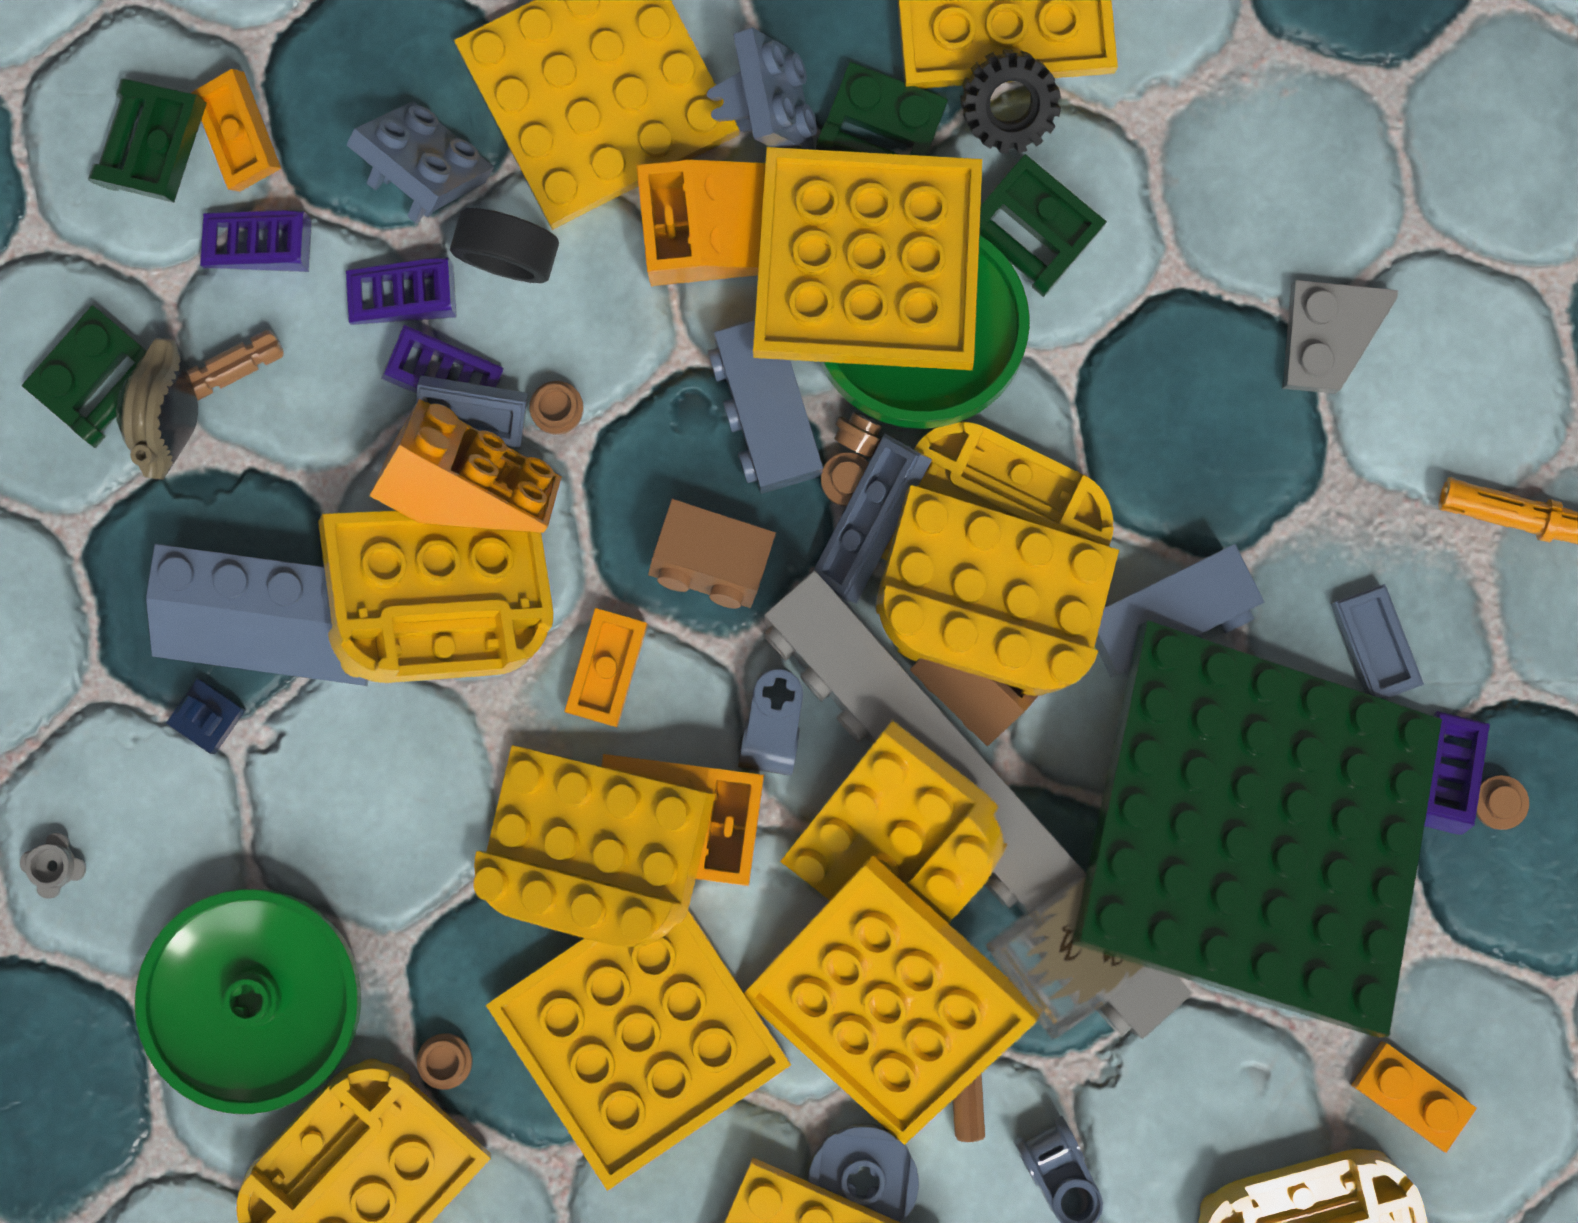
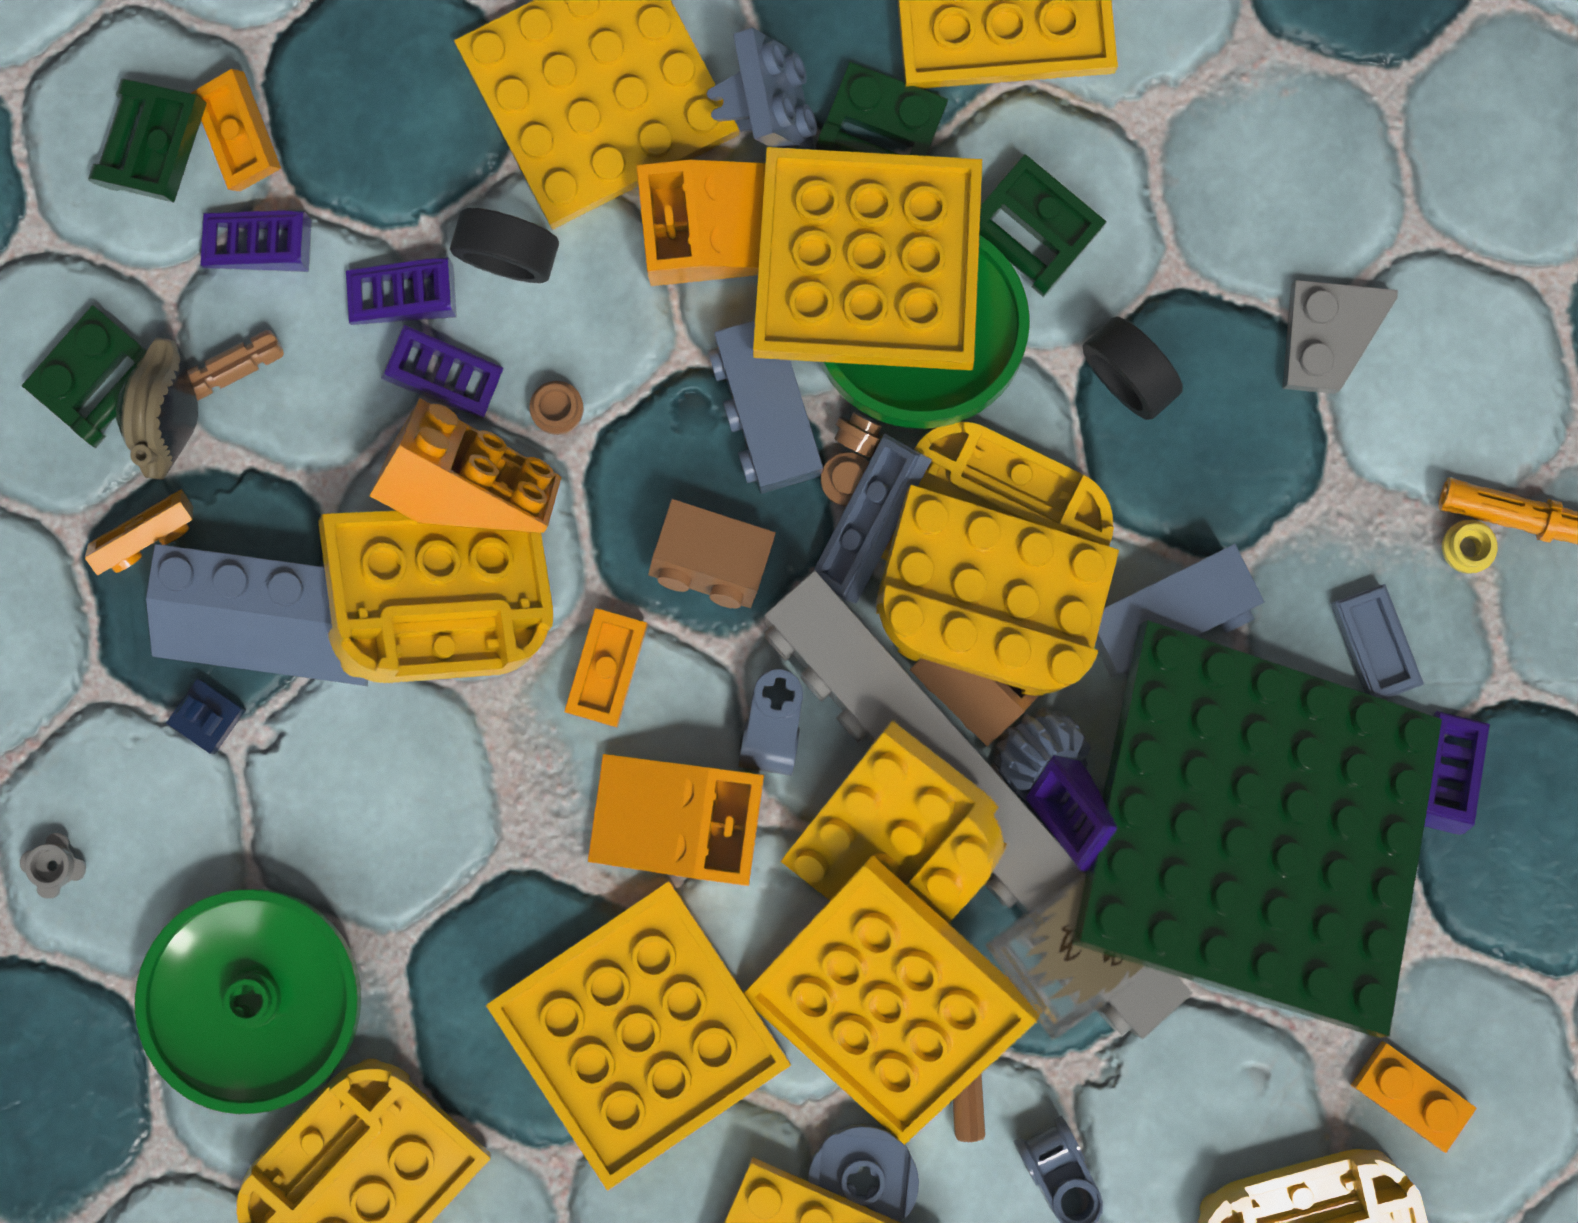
(122, 545): none -> light orange plate
(419, 158): sand blue plate -> none
(444, 1061): medium nougat plate -> none
(479, 406): sand blue tile -> none
(592, 849): yellow plate -> none
(1034, 743): none -> sand blue gear
(1041, 111): black tyre -> none
(1049, 797): none -> dark purple slope
(1132, 368): none -> black tyre
(1484, 541): none -> light yellow plate
(1502, 802): medium nougat plate -> none

